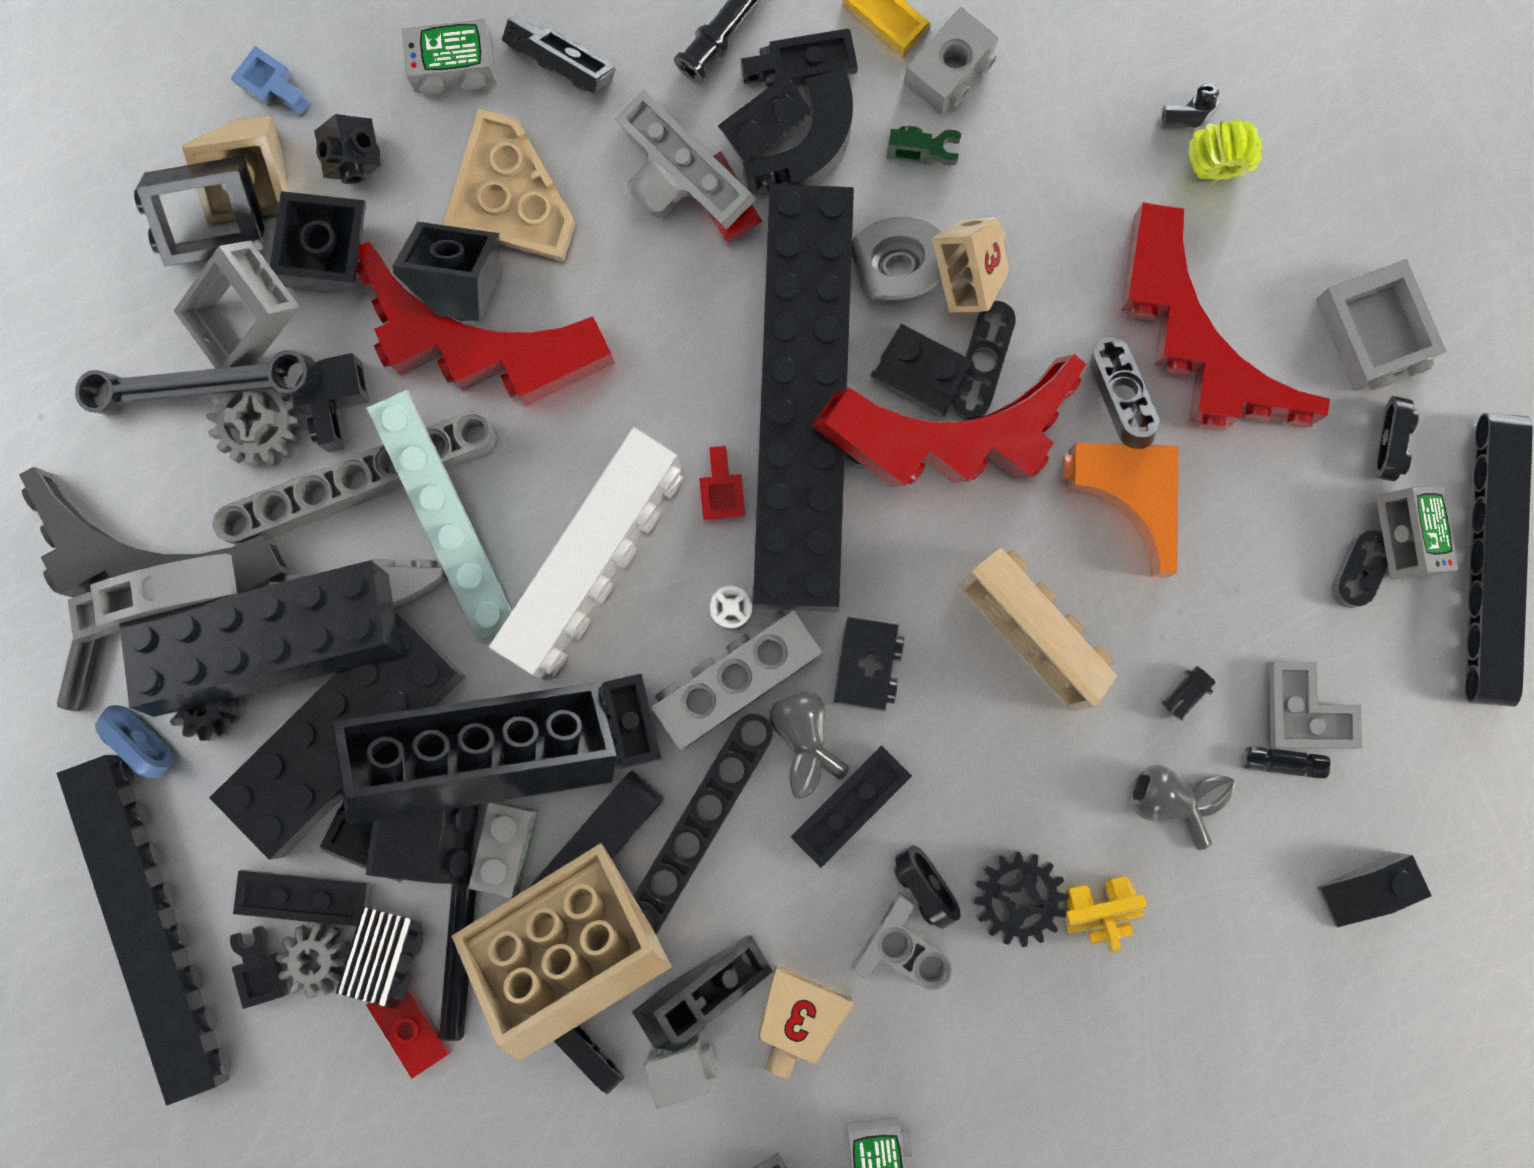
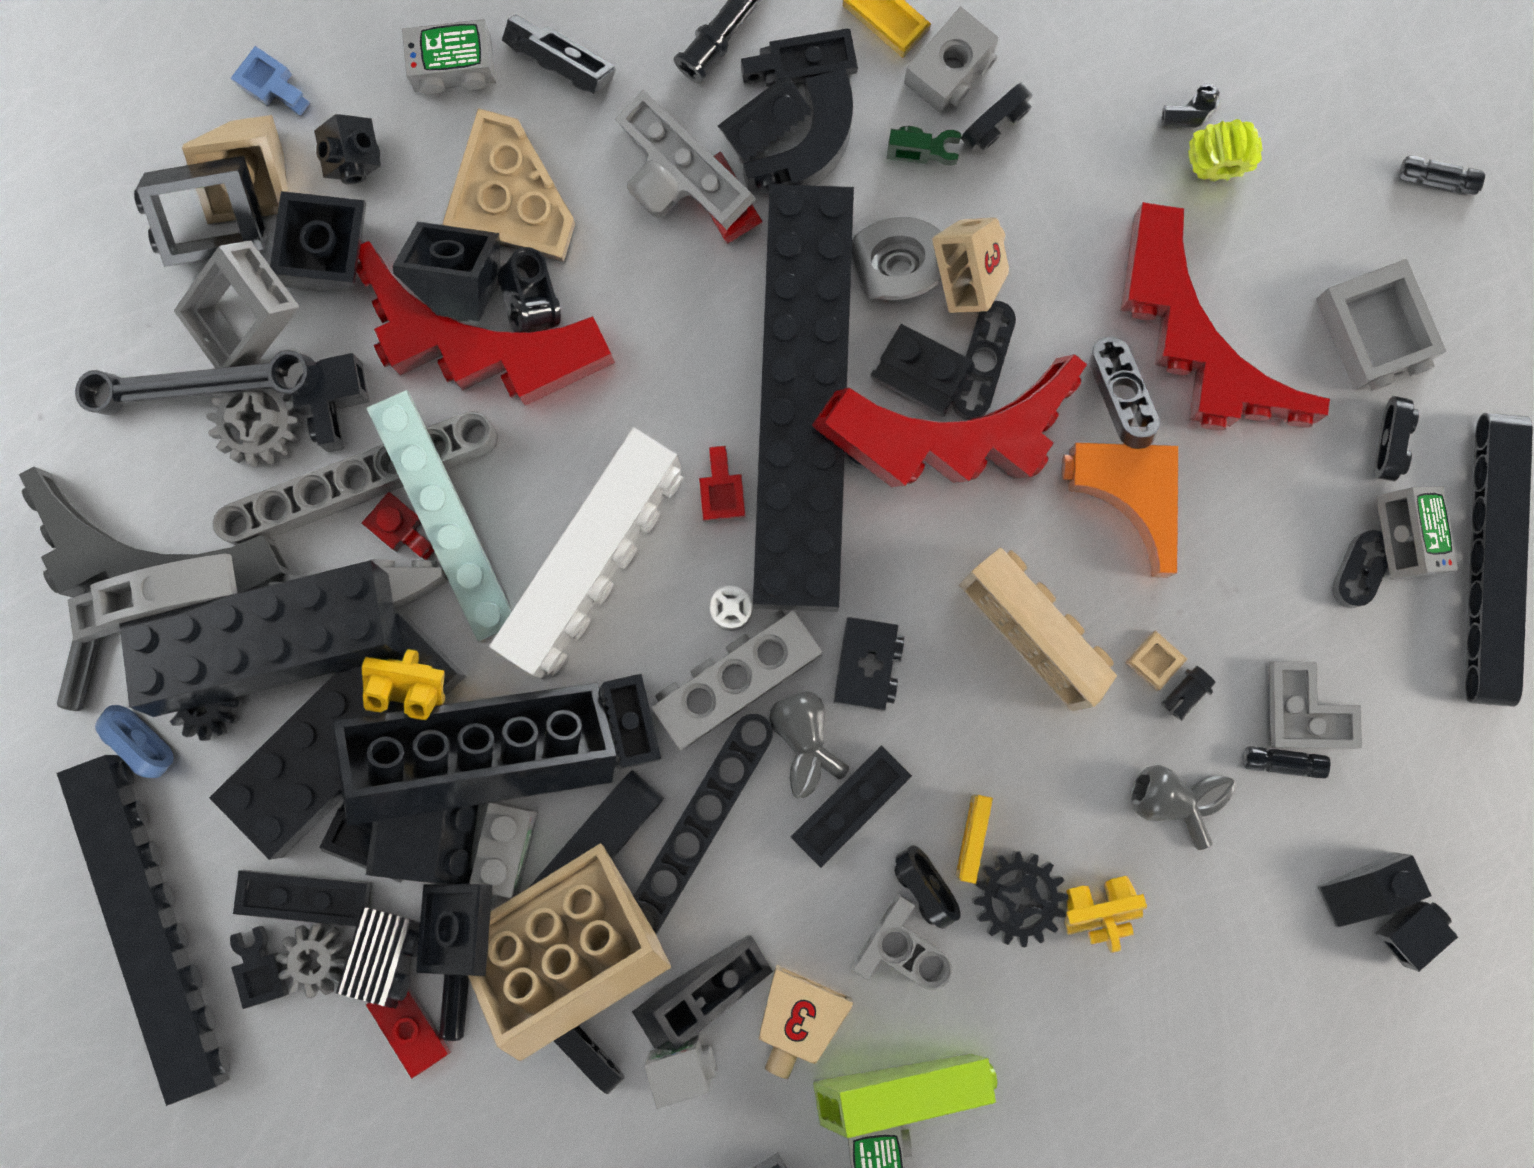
(396, 525): none -> red plate
(402, 682): none -> yellow hips
(454, 929): none -> black tile
(530, 299): none -> black piece
(904, 1094): none -> lime slope
(973, 838): none -> yellow tile
(1011, 107): none -> black plate
(1156, 660): none -> tan tile
(1417, 934): none -> black brick
(1442, 175): none -> black axle

